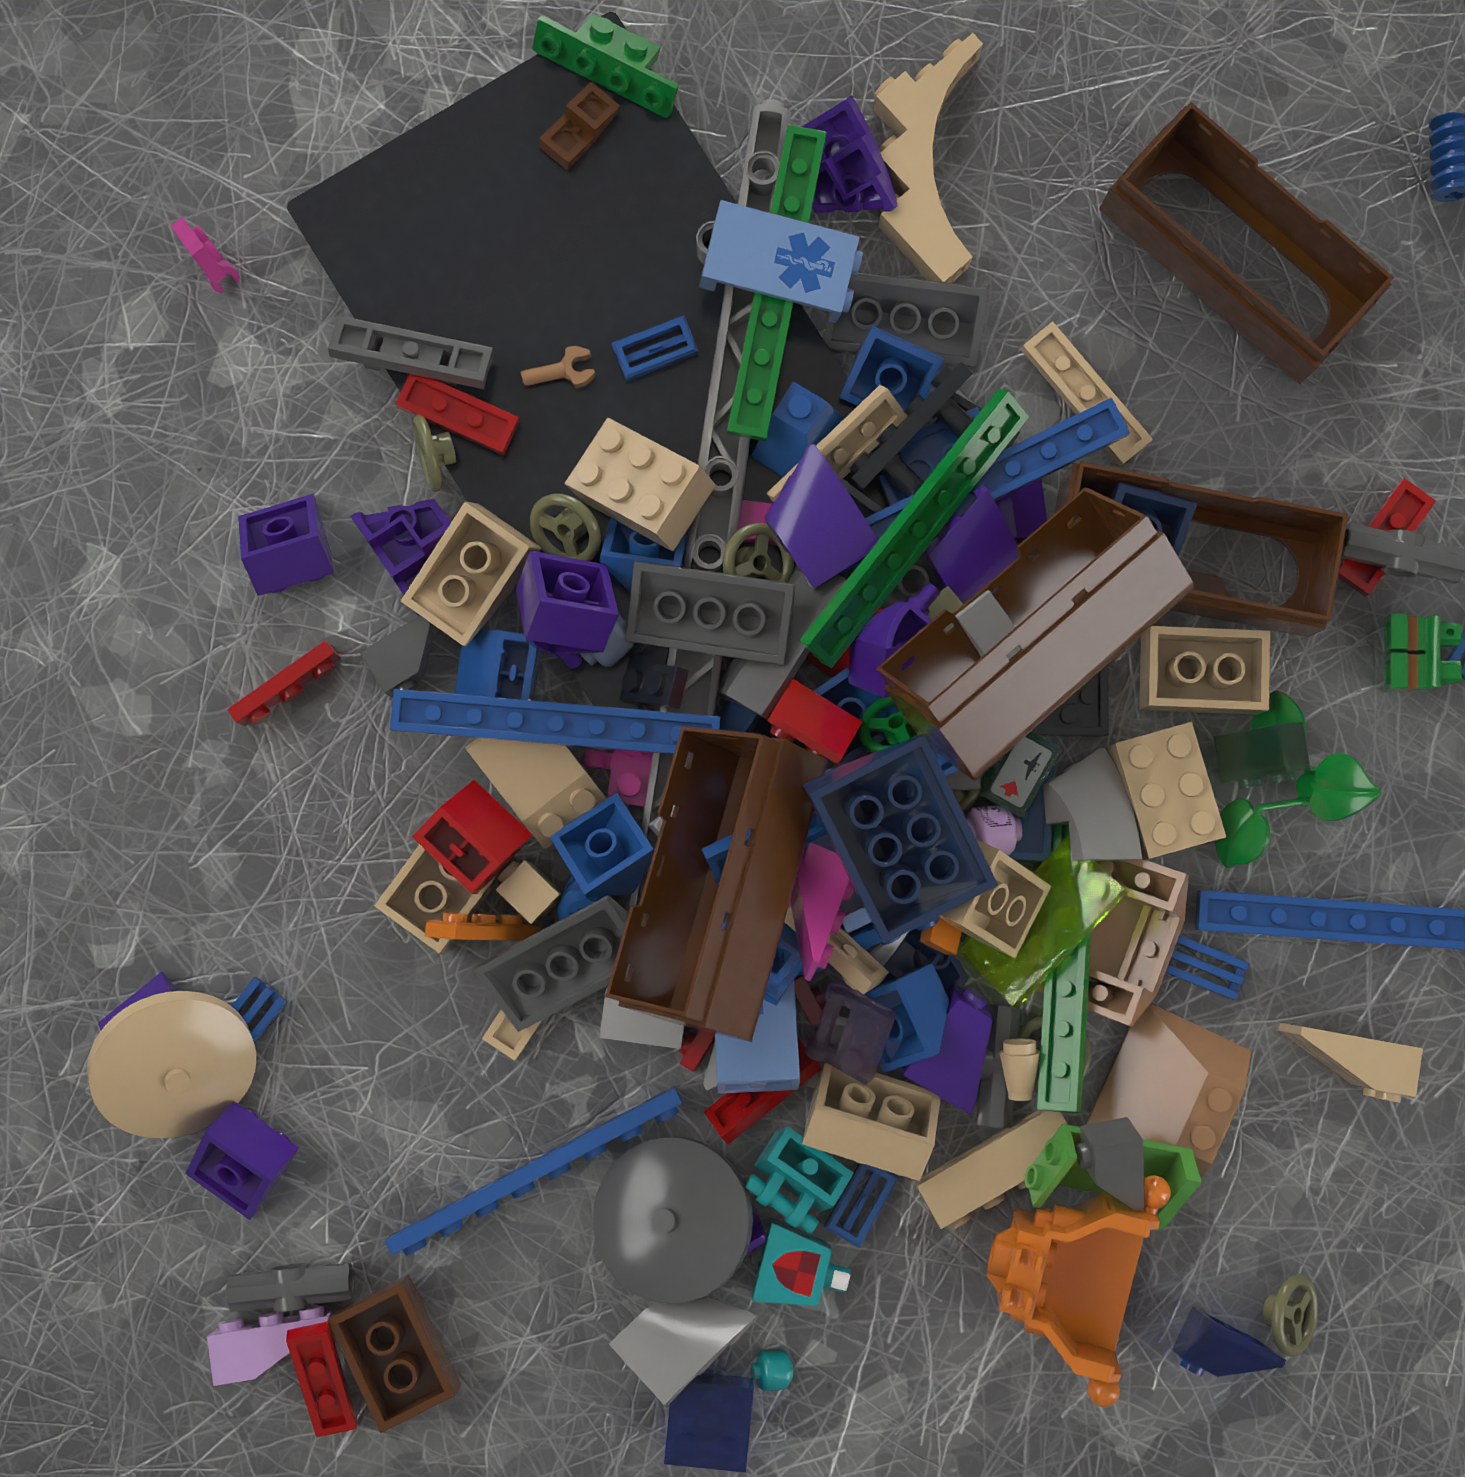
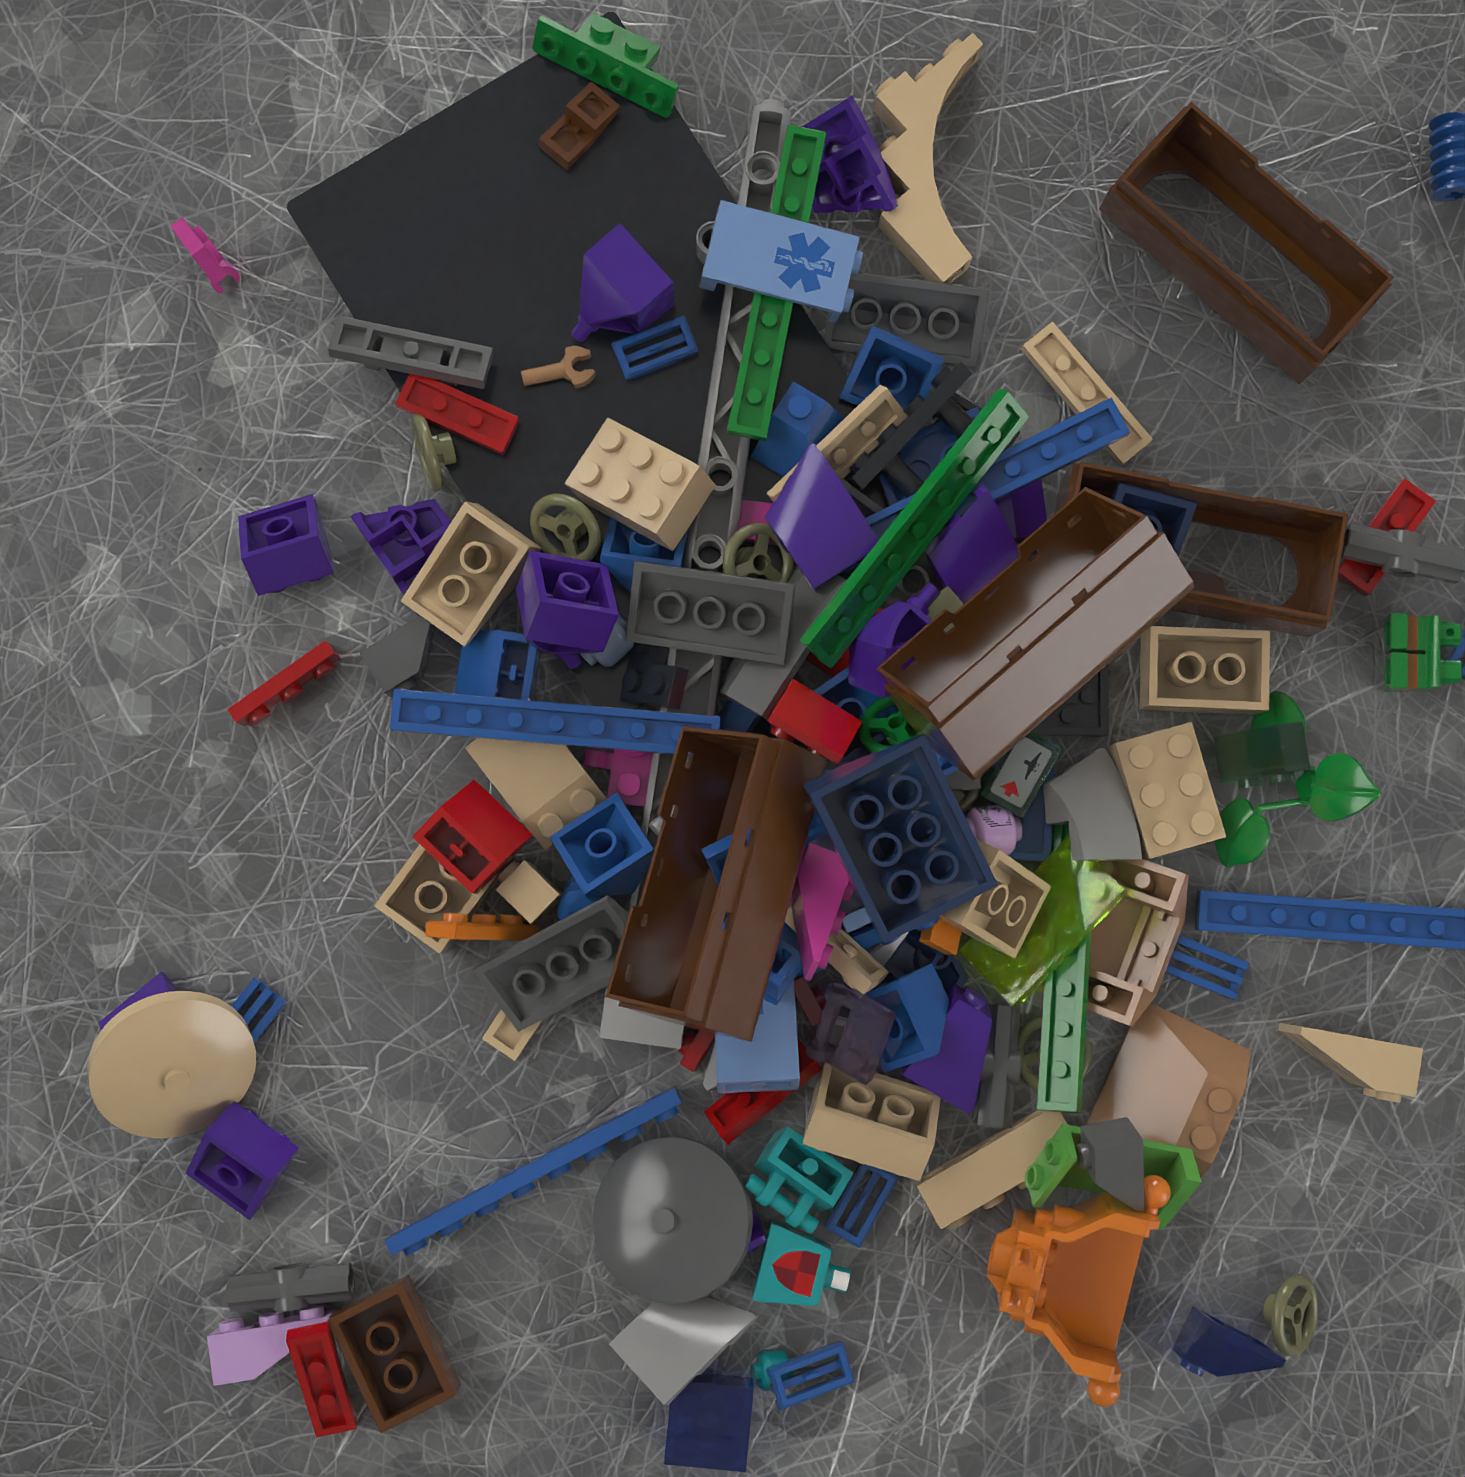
(621, 287): none -> dark purple piece
(778, 1386): none -> blue tile
(986, 623): light grey slope -> none
(1019, 1066): tan cone -> none

